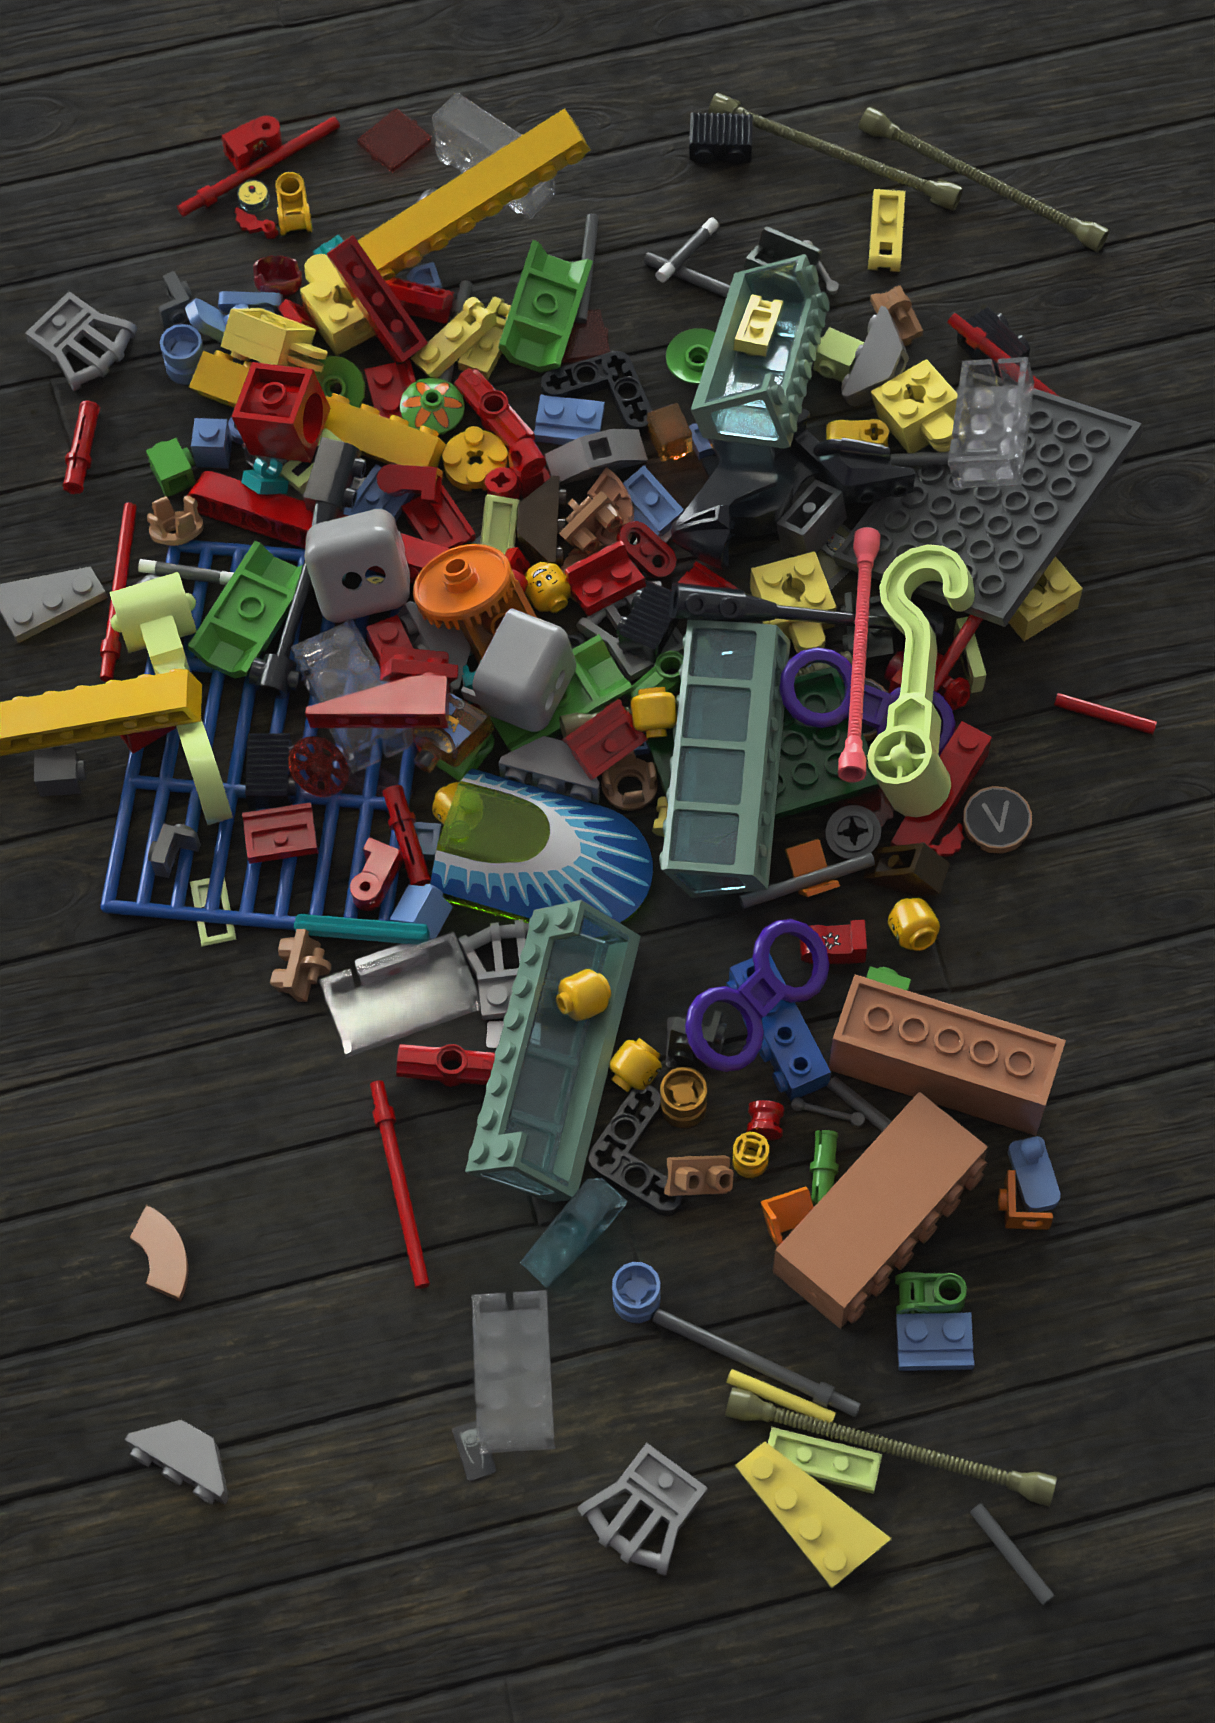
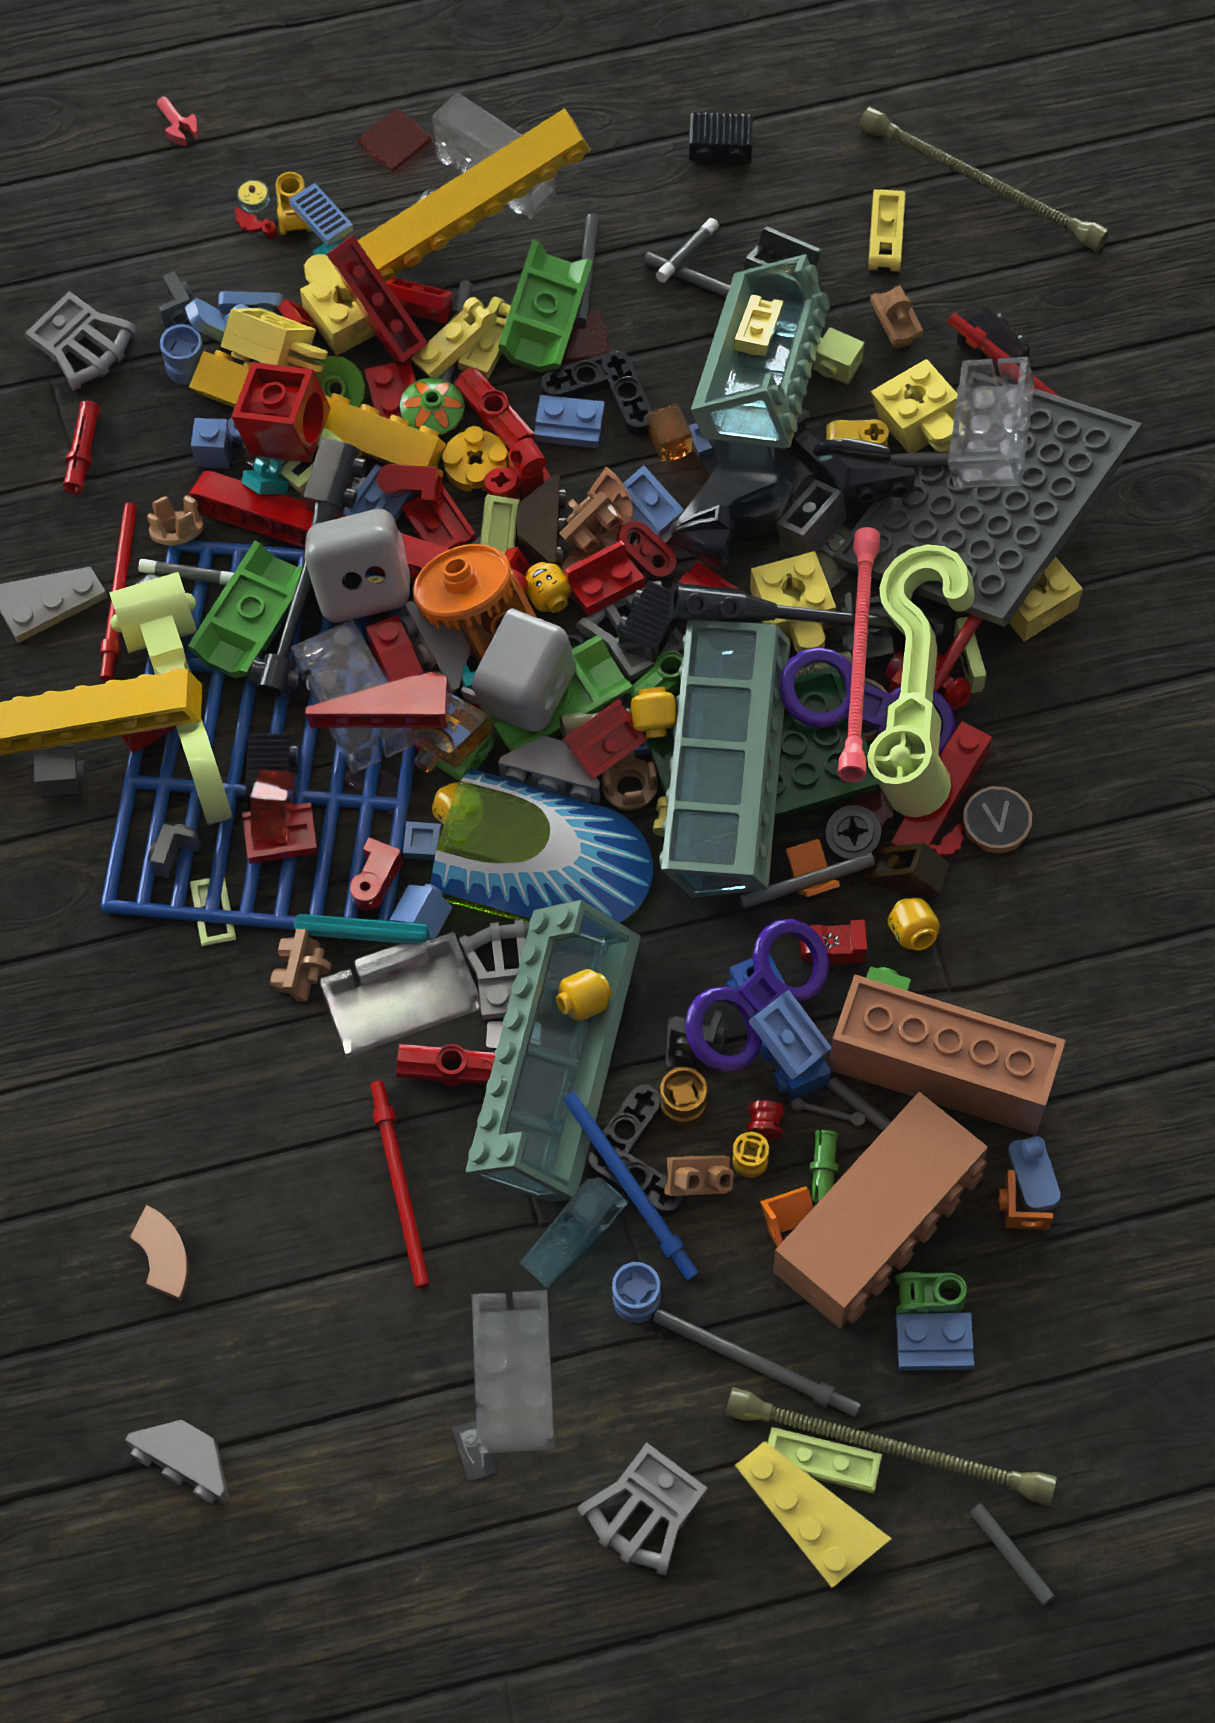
(171, 466): bright green brick -> none
(173, 132): none -> coral bar
(208, 195): red bar -> none
(252, 140): red leg -> none
(271, 805): none -> clear red slope
(277, 275): dark red hair -> none
(318, 766): clear red wheel -> none
(321, 214): none -> medium blue tile
(396, 802): red pin -> none
(405, 662): red bracket -> none
(426, 275): medium blue tile -> none
(594, 452): light grey slope -> none
(635, 1065): yellow head -> none
(670, 1244): none -> blue bar
(685, 350): bright green dish -> none
(780, 1396): light yellow bar -> none
(790, 1034): none -> medium blue plate
(831, 286): light grey hinge -> none
(876, 361): light grey slope -> none
(941, 192): olive hose -> none
(1105, 713): red bar -> none

